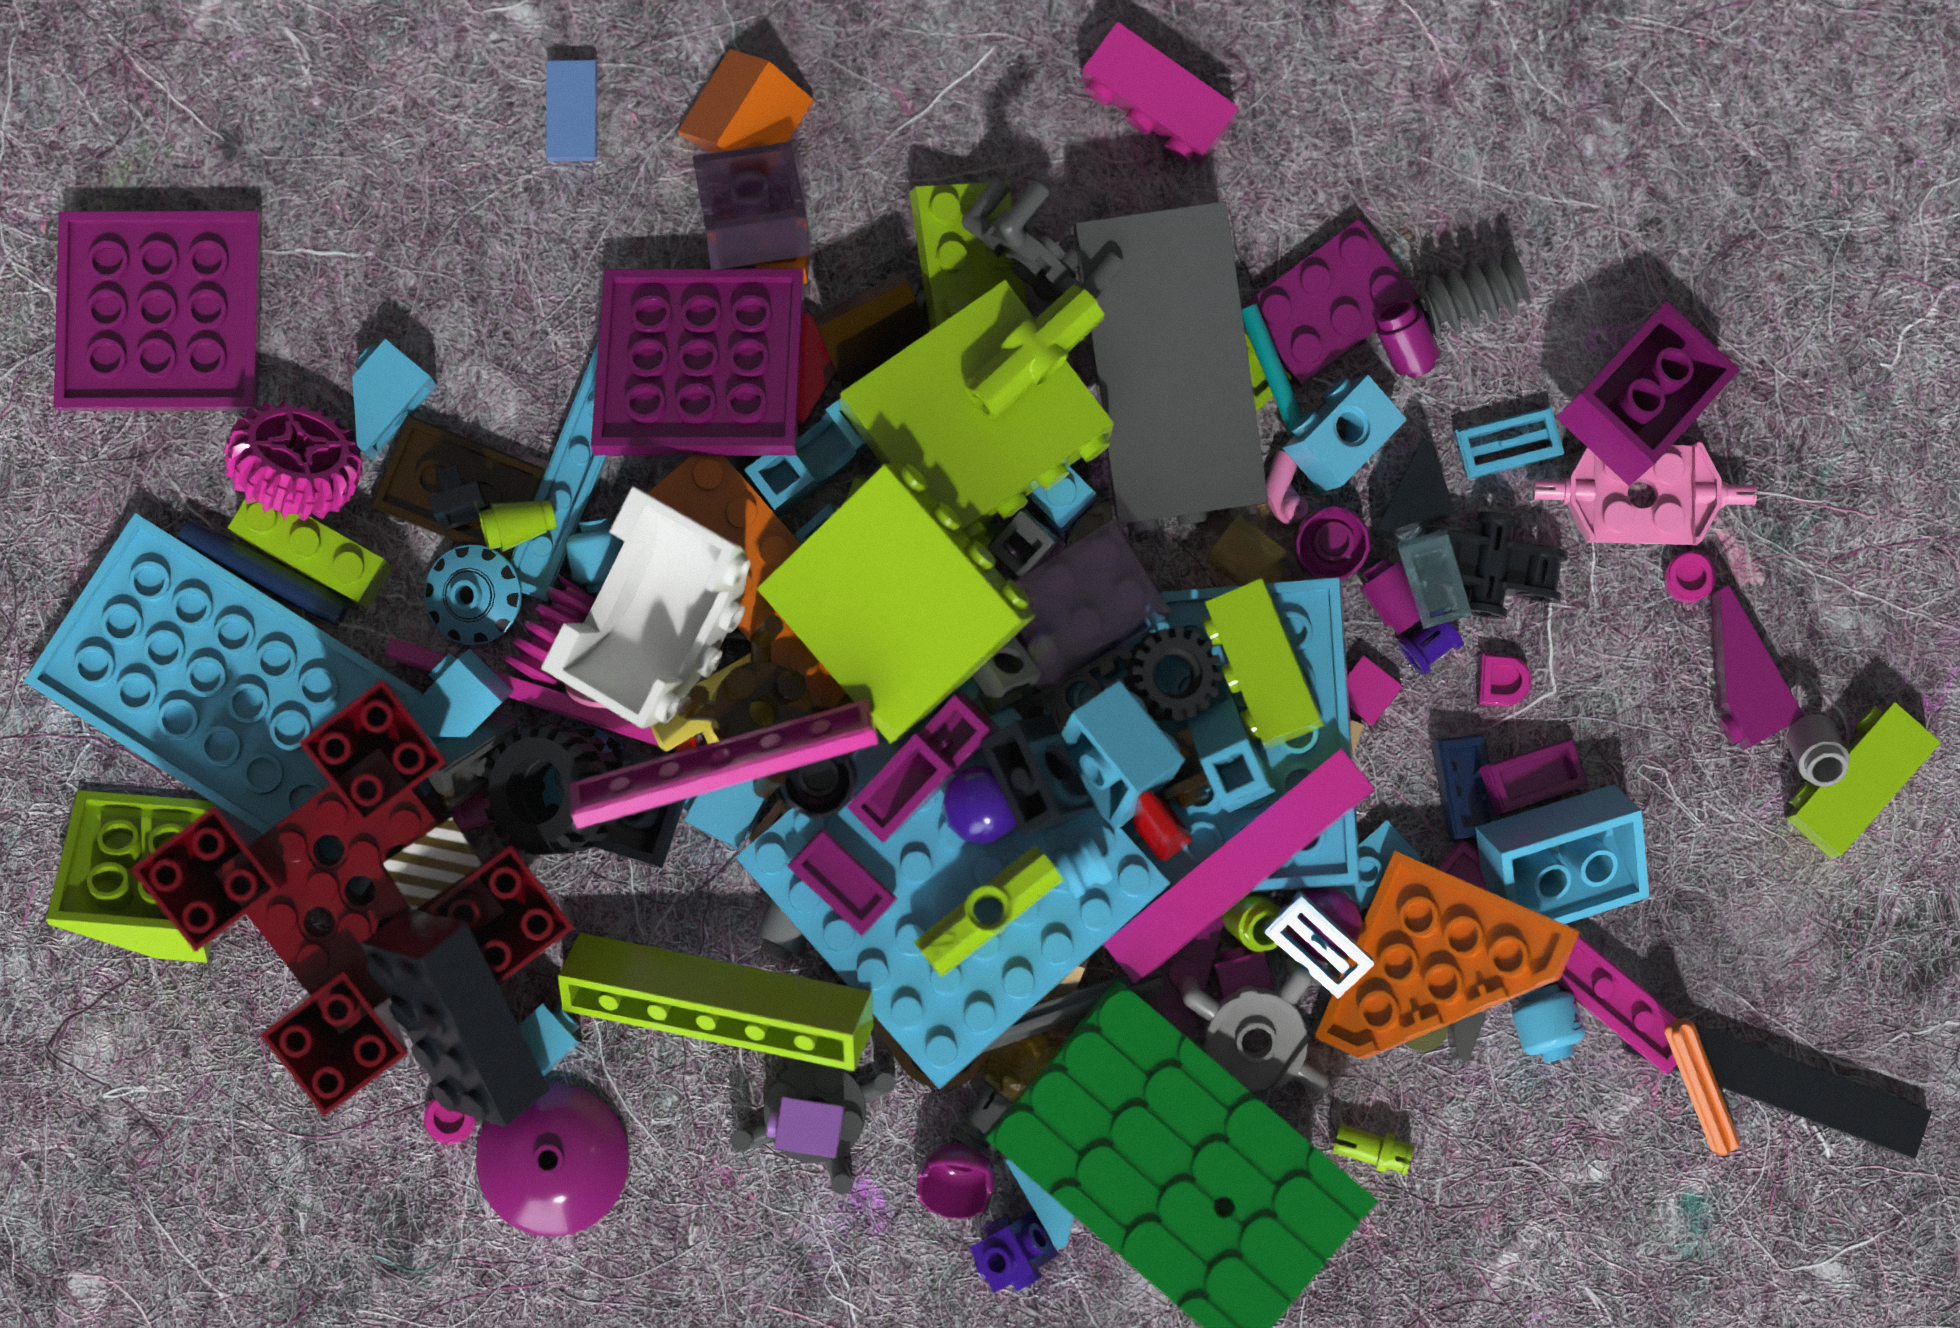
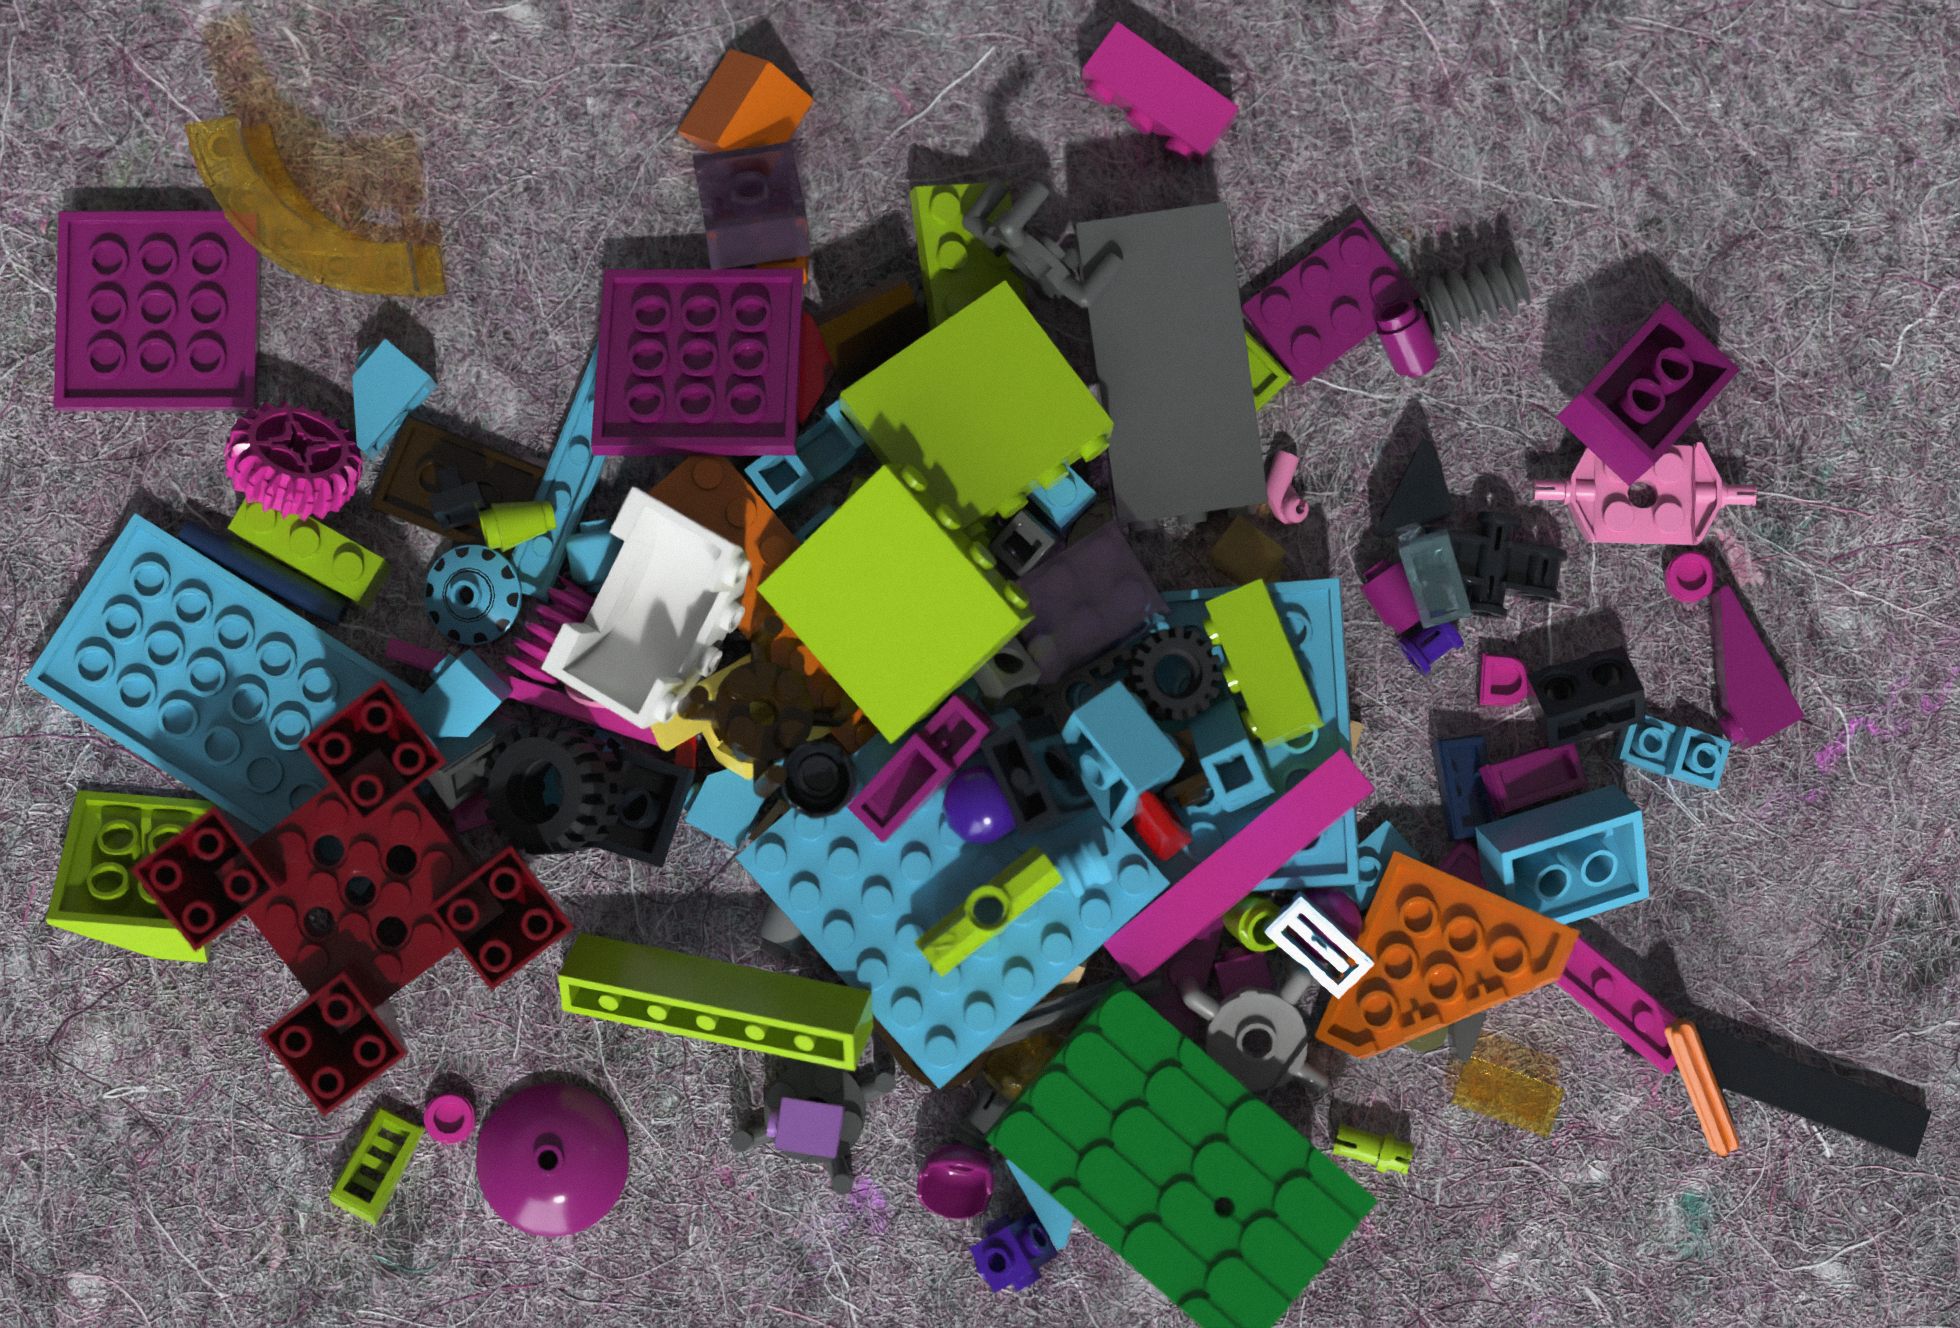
(284, 225): none -> clear yellow fence
(382, 1192): none -> lime slope
(432, 864): sticker -> none
(455, 1016): black brick -> none
(550, 1035): medium azure brick -> none
(571, 110): medium blue tile -> none
(722, 763): dark pink tile -> none
(842, 882): magenta tile -> none
(1034, 352): lime piece -> none
(1273, 370): teal bar -> none
(1332, 542): magenta hair -> none
(1368, 424): medium azure brick -> none
(1370, 690): dark pink tile -> none
(1468, 454): medium azure tile -> none
(1507, 1096): none -> clear yellow plate
(1548, 1023): medium azure head -> none
(1586, 697): none -> black brick
(1673, 752): none -> medium azure slope
(1818, 750): light grey brick -> none
(1879, 765): lime brick -> none

